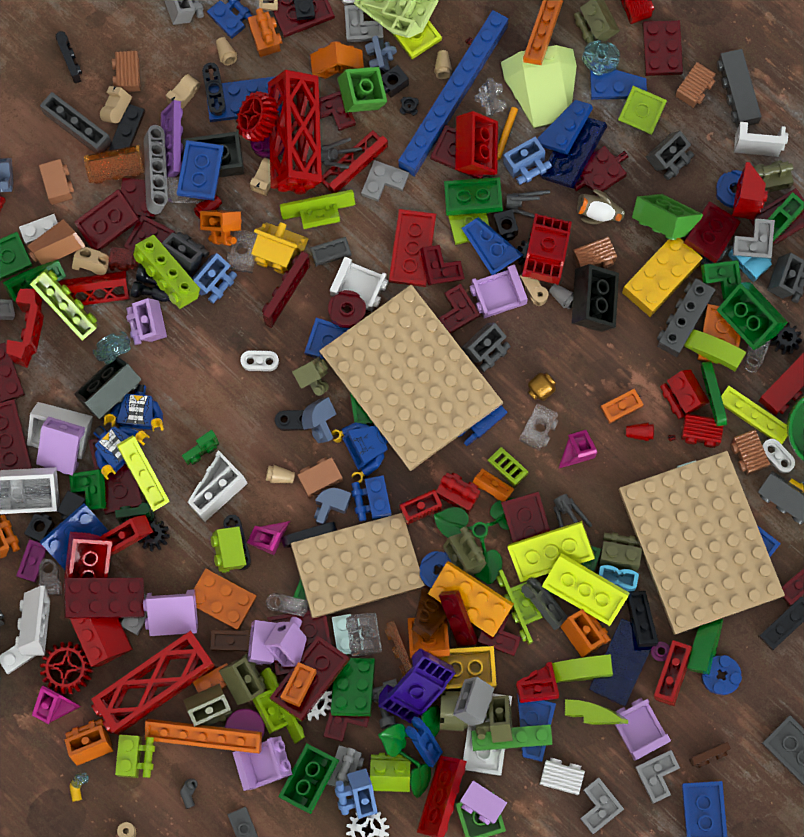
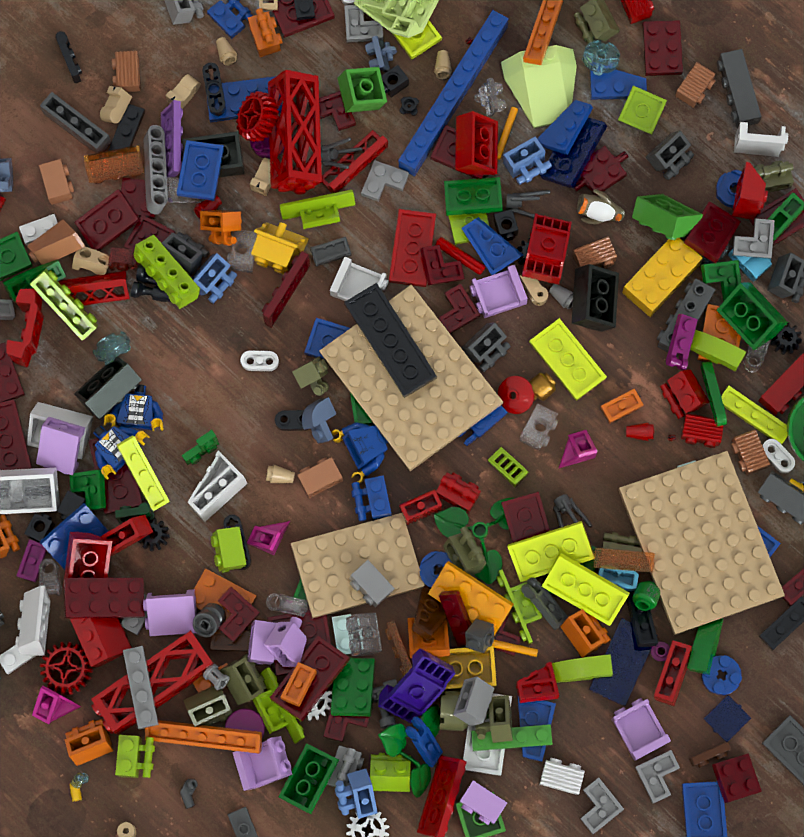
(140, 687): none -> light grey plate
(146, 321): lavender brick -> none
(209, 620): none -> dark grey wheel
(221, 680): none -> light grey bush
(241, 614): none -> dark red plate
(308, 533): black beam -> none
(331, 499): sand blue brick -> none
(335, 59): orange brick -> none
(339, 301): dark red plate -> none
(371, 584): none -> light grey brick
(390, 340): none -> black plate
(461, 256): none -> red axle
(479, 636): none -> dark grey brick
(493, 485): orange plate -> none
(515, 648): none -> light orange bar
(524, 394): none -> red dish
(567, 359): none -> neon yellow plate
(593, 713): lime slope -> none
(623, 560): none -> clear orange plate
(646, 595): none -> green head
(681, 341): none -> magenta plate
(727, 718): none -> clear blue piece
(736, 778): none -> dark red plate

